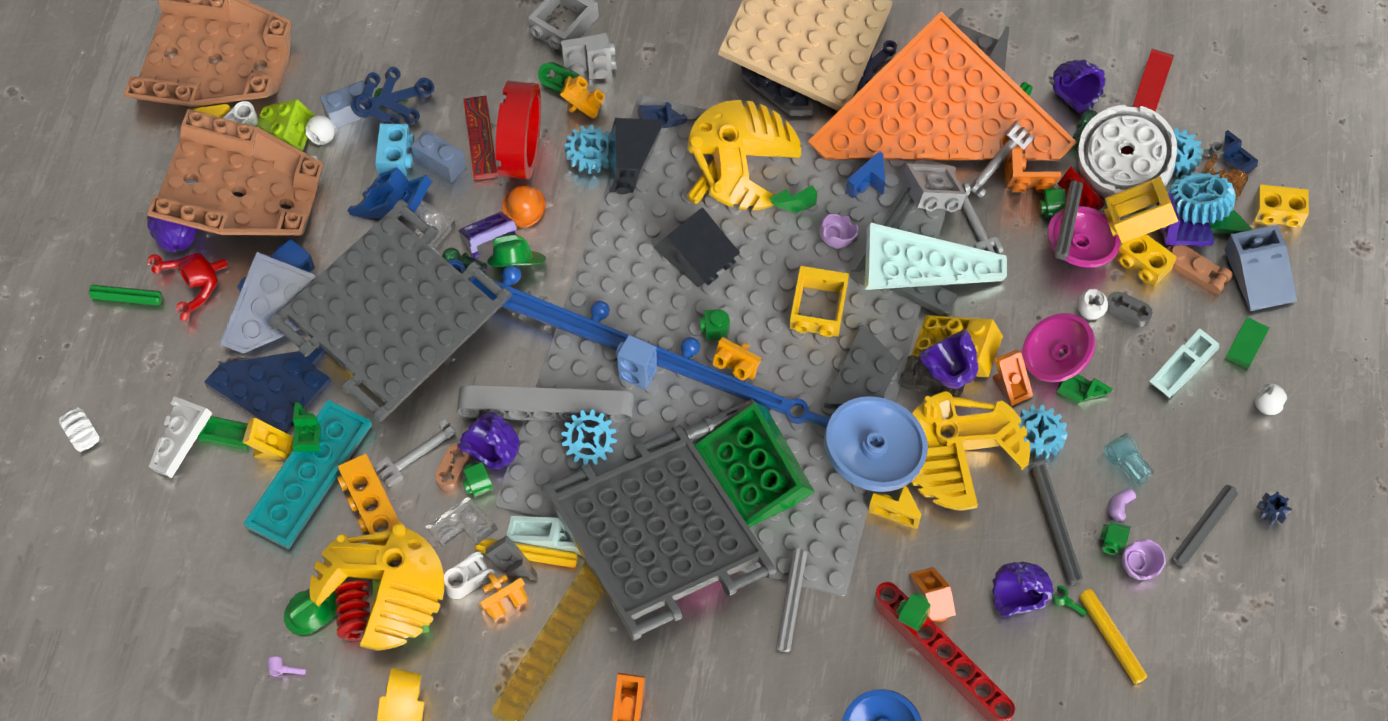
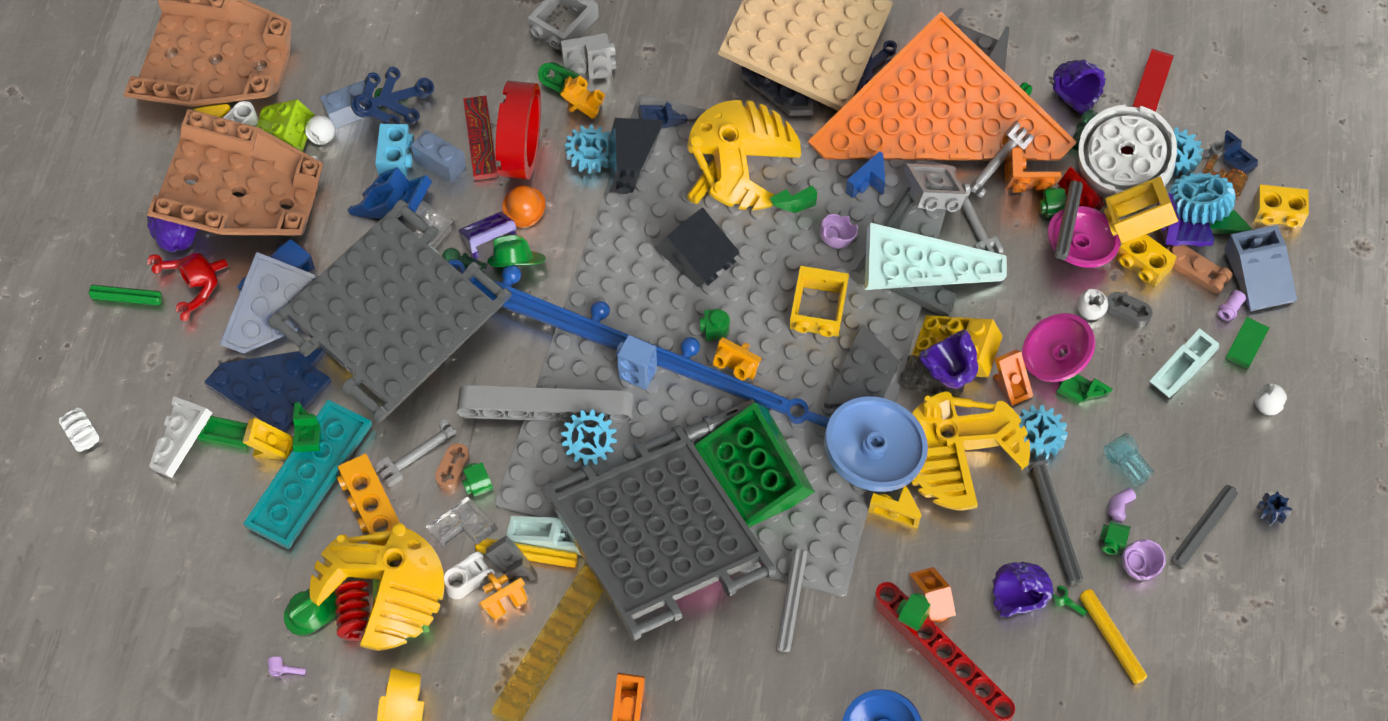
(491, 441): dark purple hair -> none
(1229, 309): none -> lavender pin

